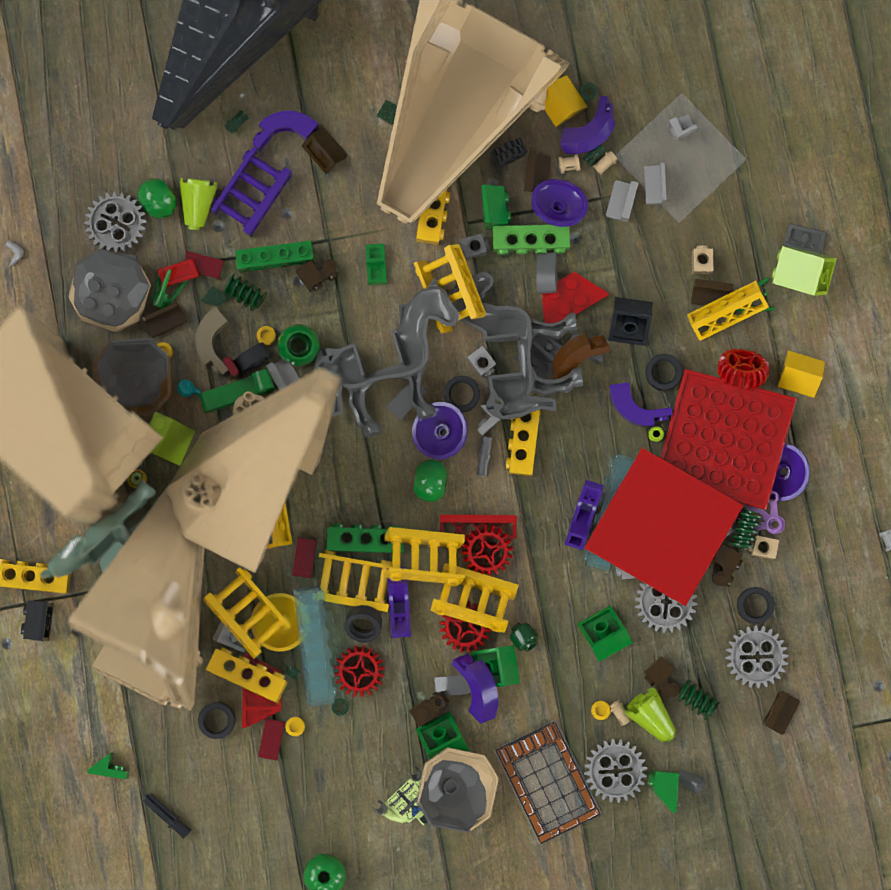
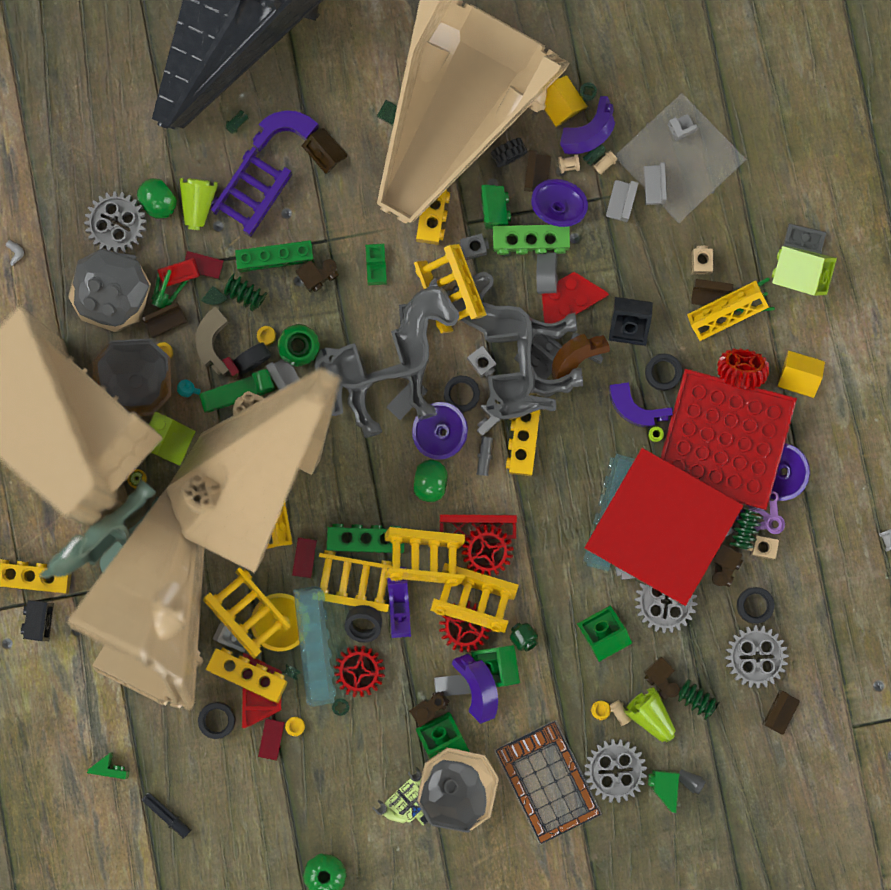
(583, 514): dark purple arch -> none

